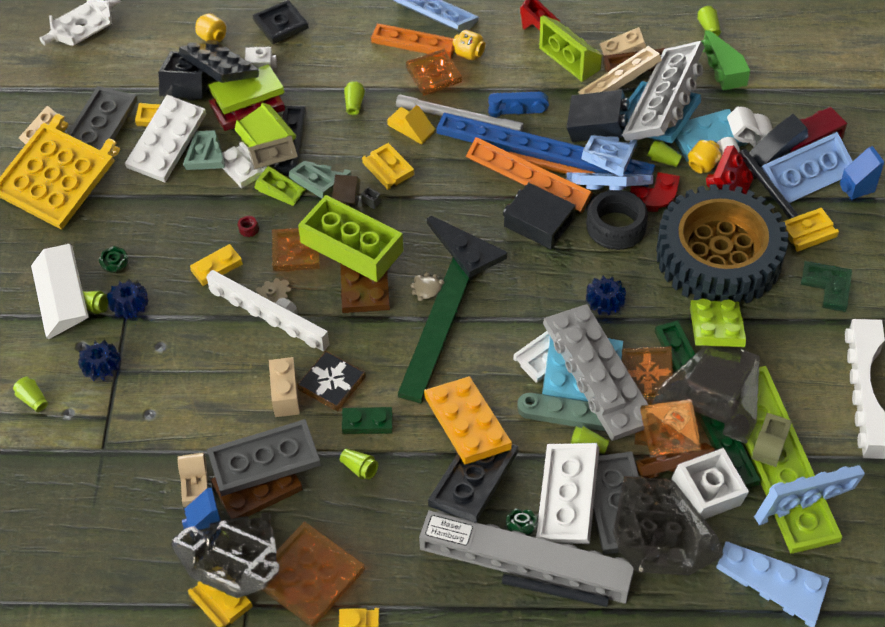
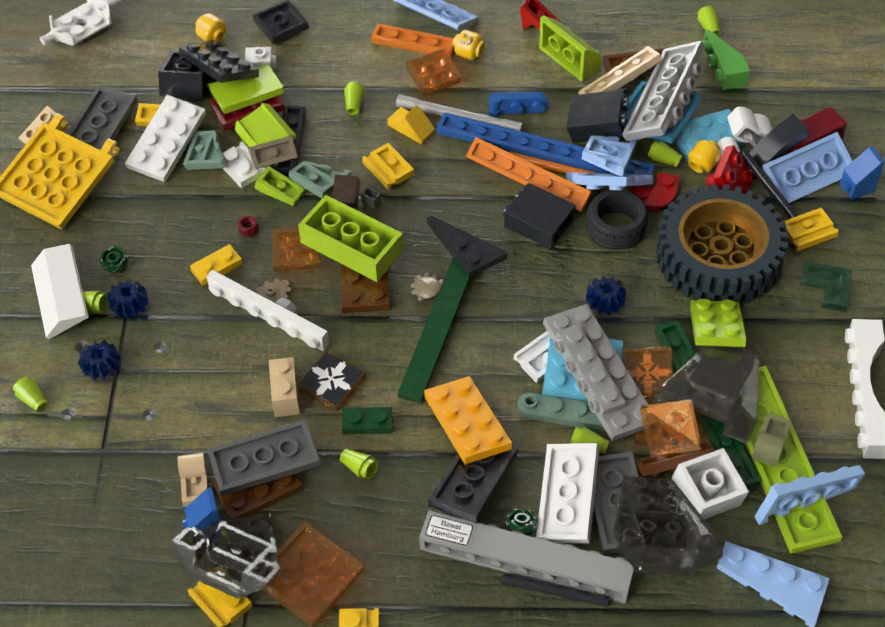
(624, 43): tan plate -> none

